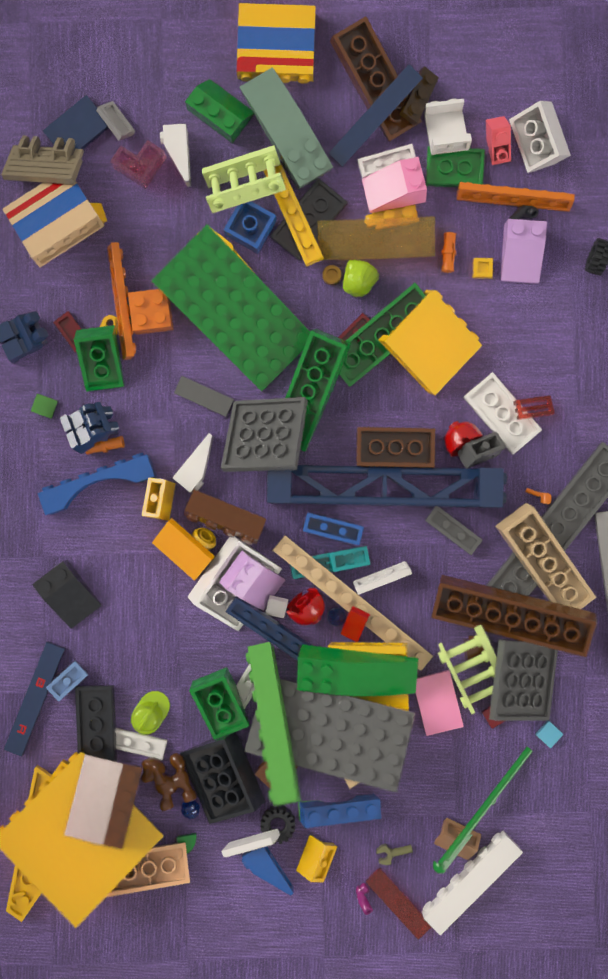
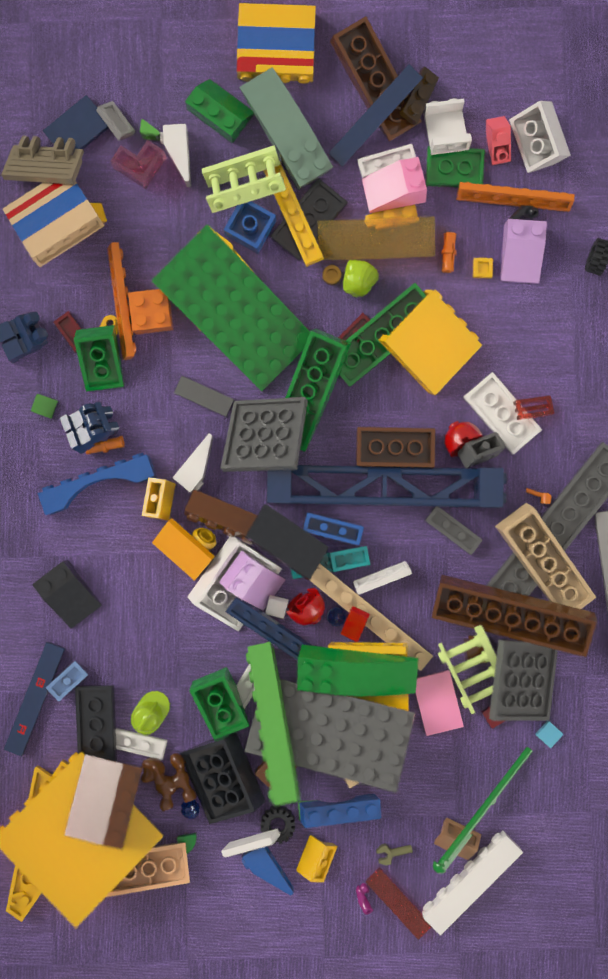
(149, 132): none -> bright green slope
(286, 542): none -> black tile

